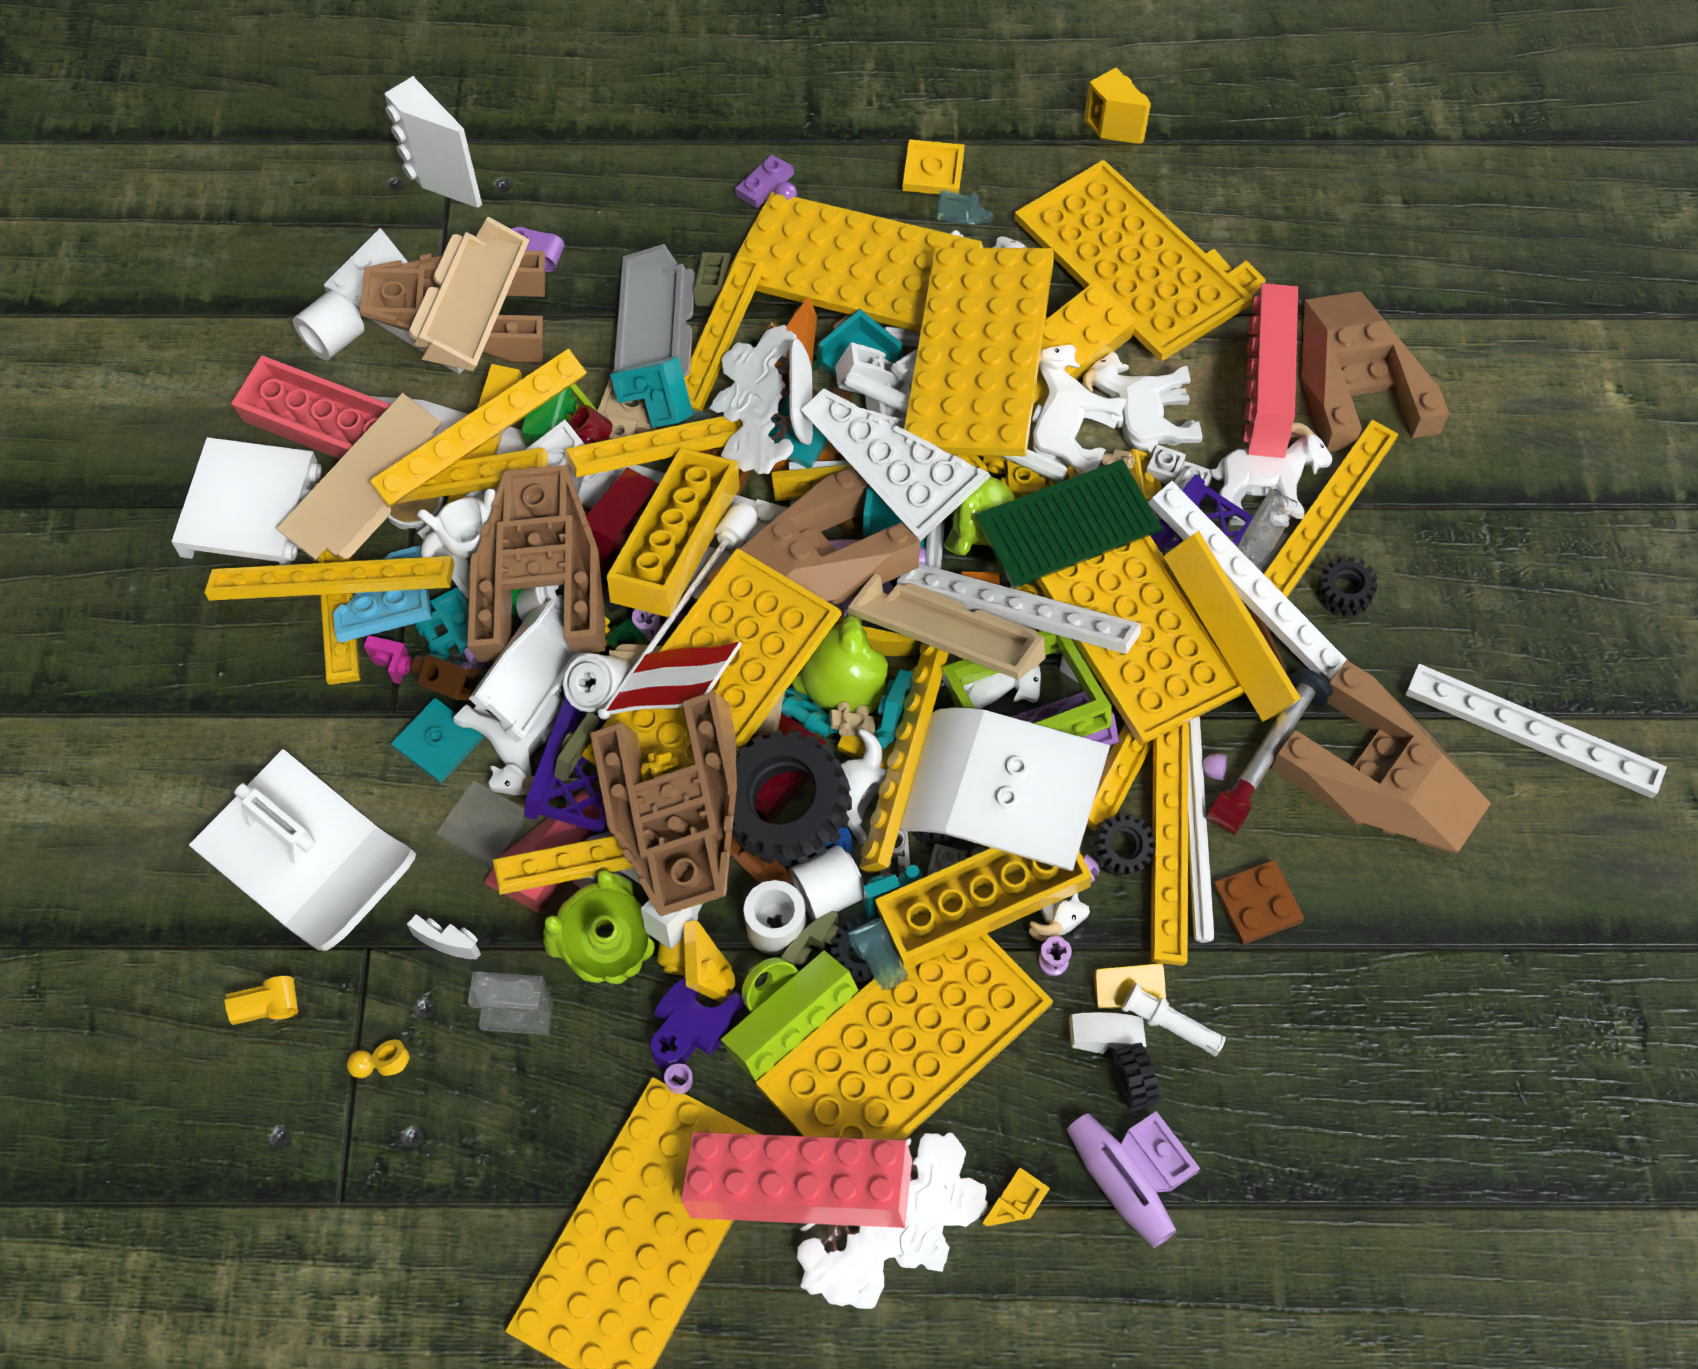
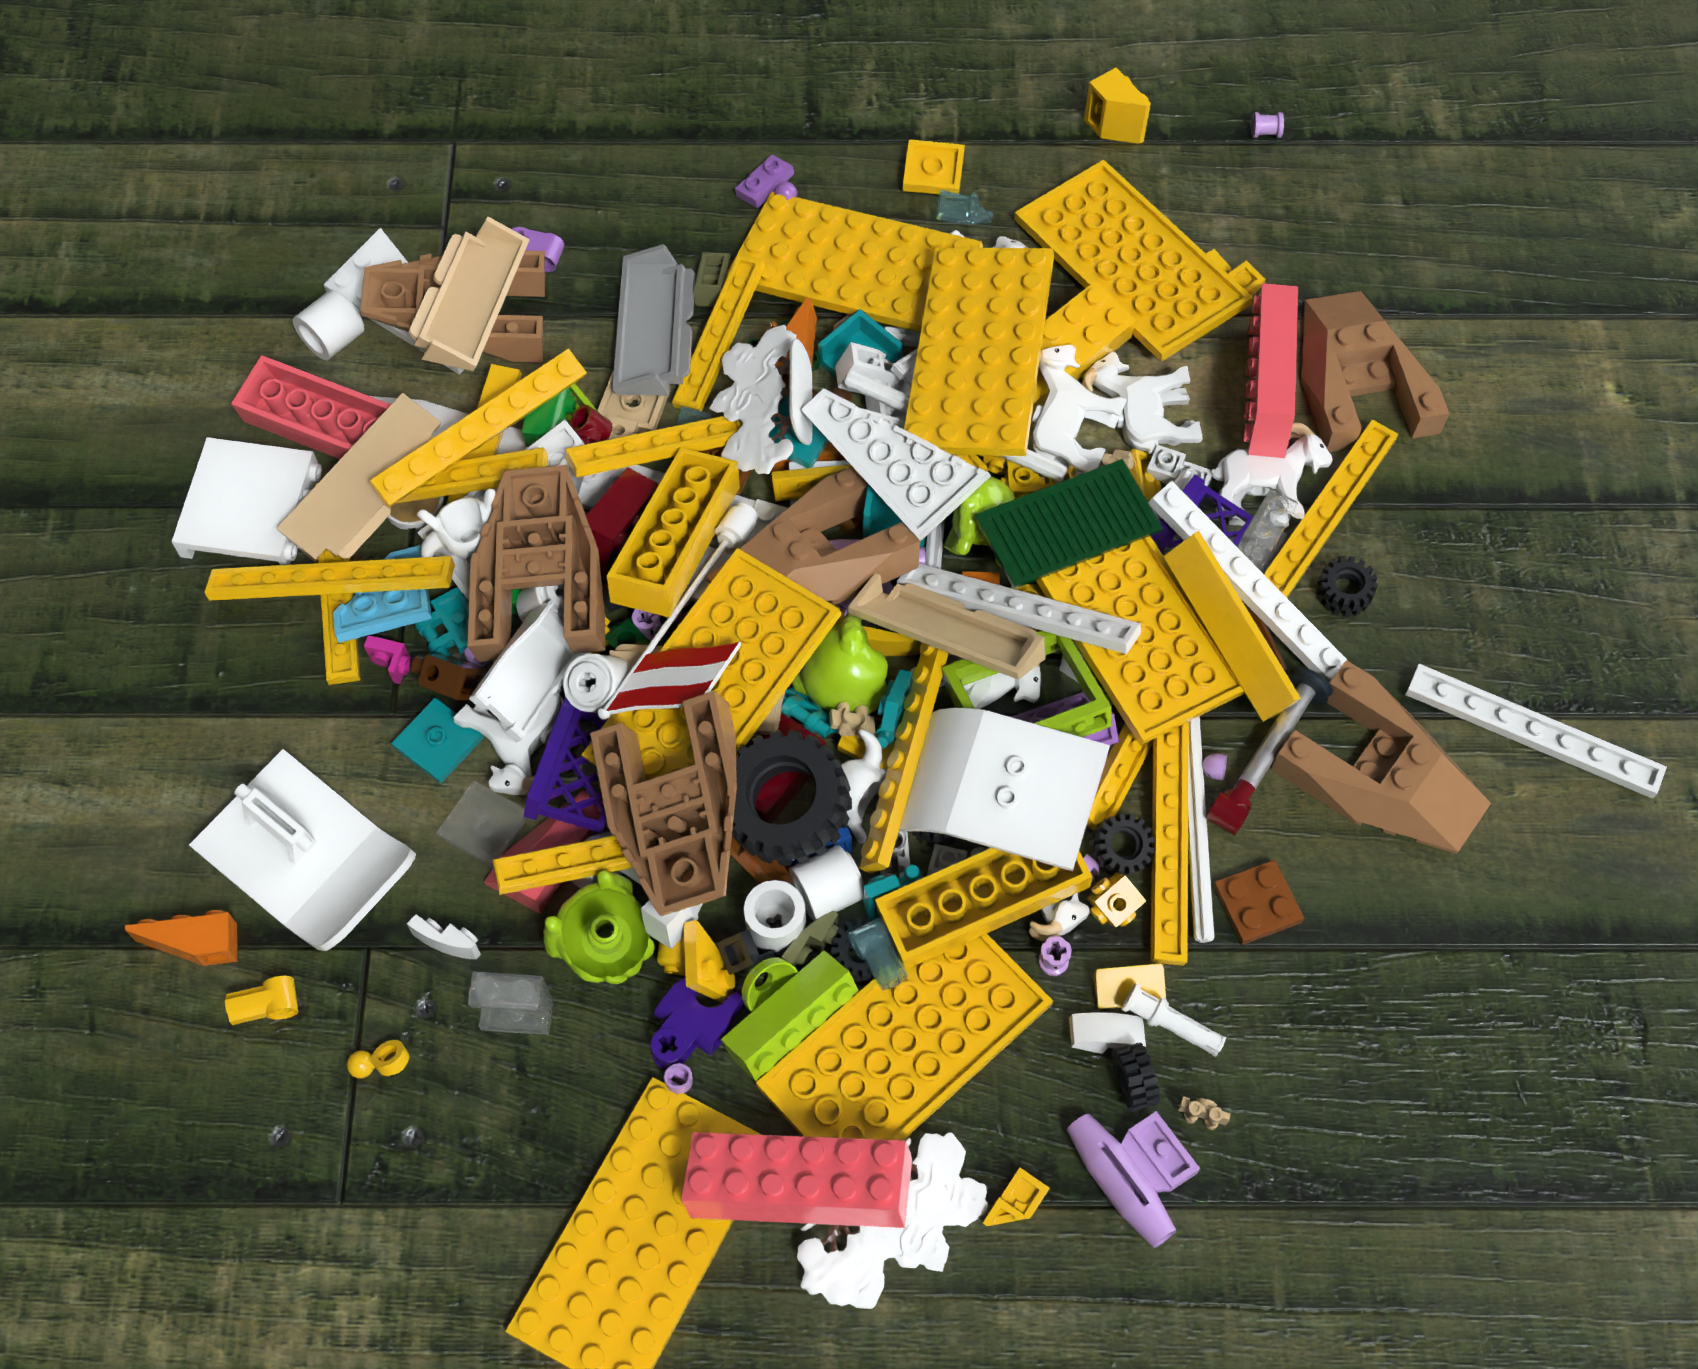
(199, 939): none -> orange slope
(431, 143): white slope -> none
(574, 746): olive plate -> none
(659, 765): yellow gear -> none
(661, 387): teal panel -> none
(741, 953): none -> black panel
(1115, 900): none -> brick
(1203, 1109): none -> tan piece
(1267, 124): none -> lavender bush

